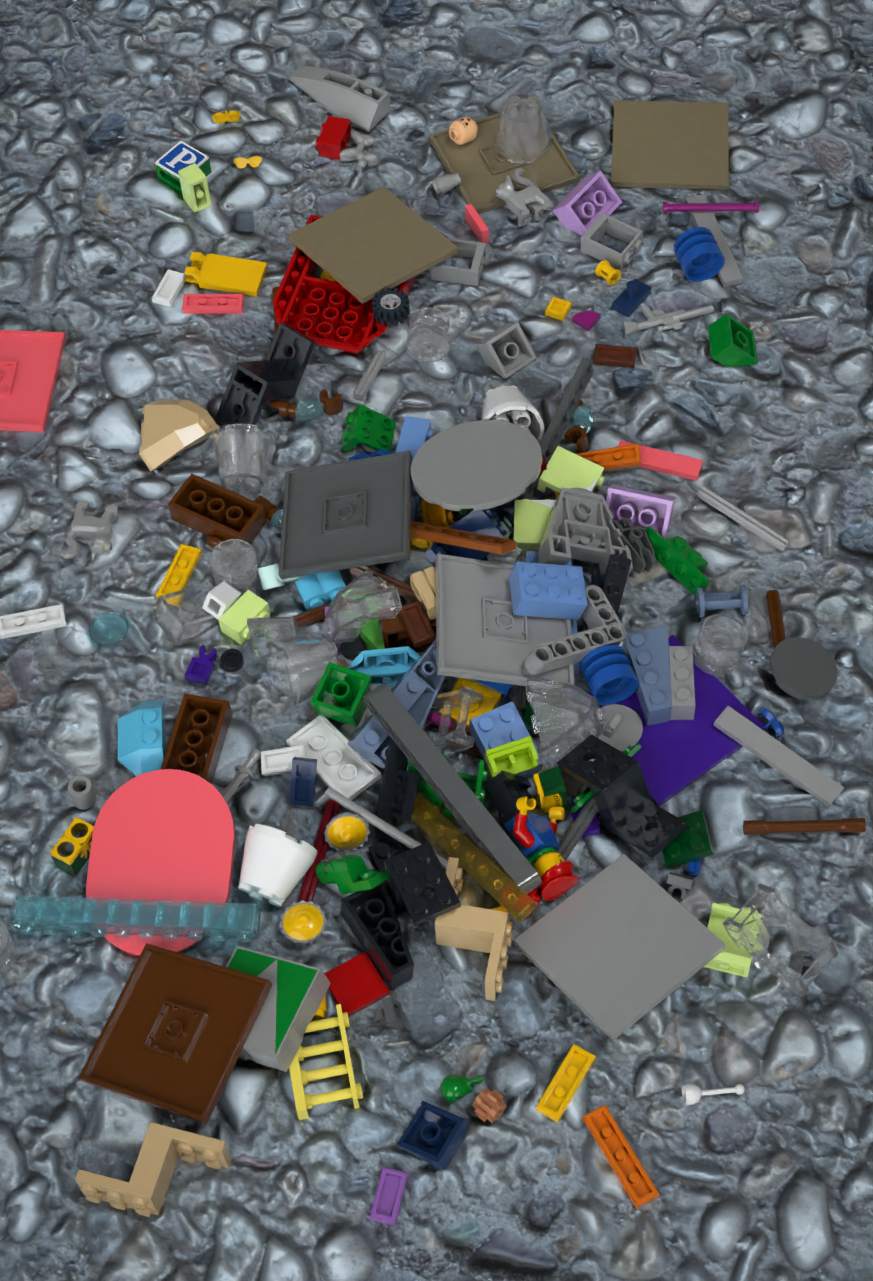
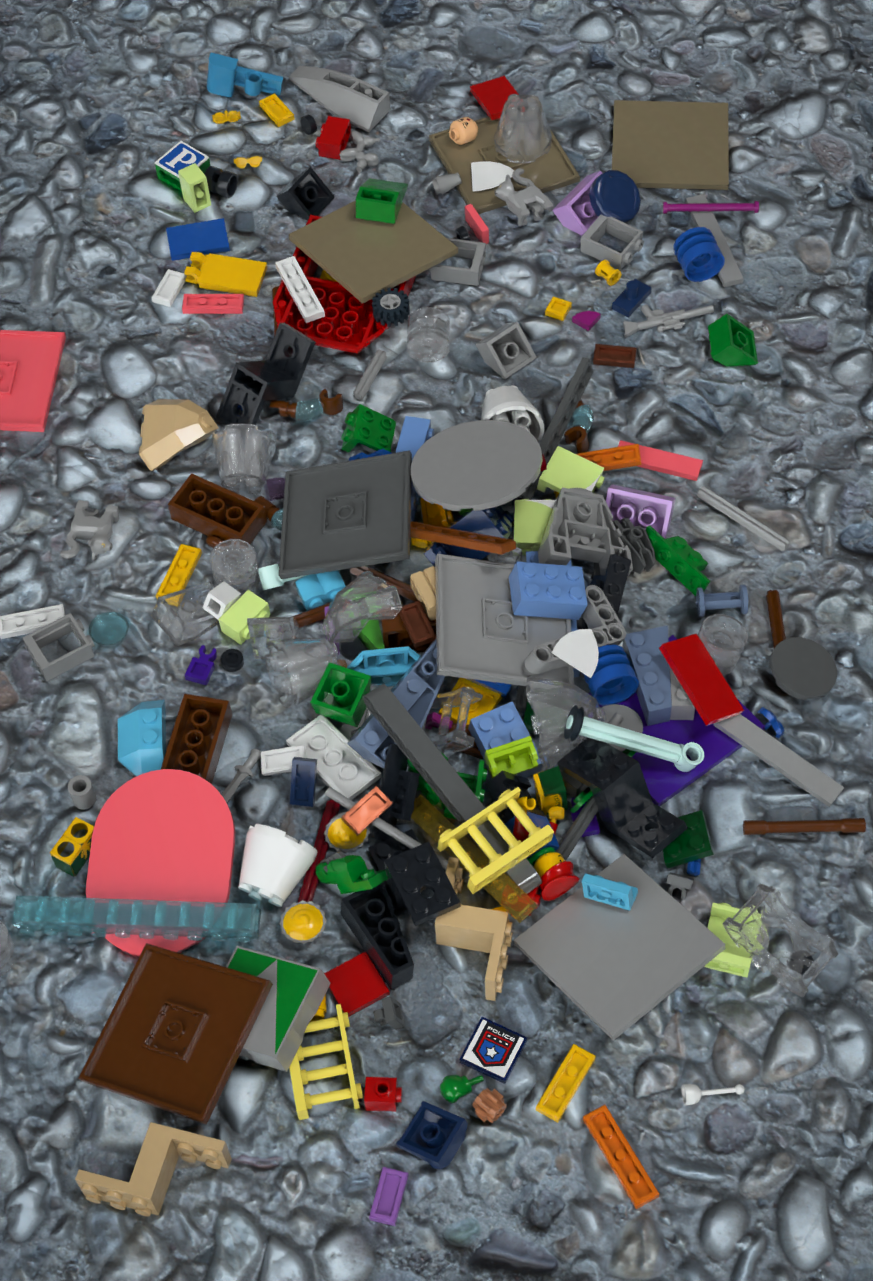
(53, 632): none -> light grey window
(197, 237): none -> blue tile
(221, 181): none -> black wheel
(226, 74): none -> dark azure plate
(276, 110): none -> yellow tile
(276, 488): none -> clear purple tile
(300, 289): none -> white plate
(306, 195): none -> black slope
(308, 124): none -> black tile
(366, 810): none -> tile
(380, 200): none -> green slope
(382, 1094): none -> red brick
(462, 234): none -> black tile
(488, 174): none -> white sticker
(493, 95): none -> red tile
(493, 1050): none -> tile
(498, 863): none -> light yellow fence
(578, 724): none -> light aqua piece
(579, 650): none -> white sticker
(609, 891): none -> medium azure bracket
(615, 196): none -> dark blue piece
(701, 679): none -> red tile

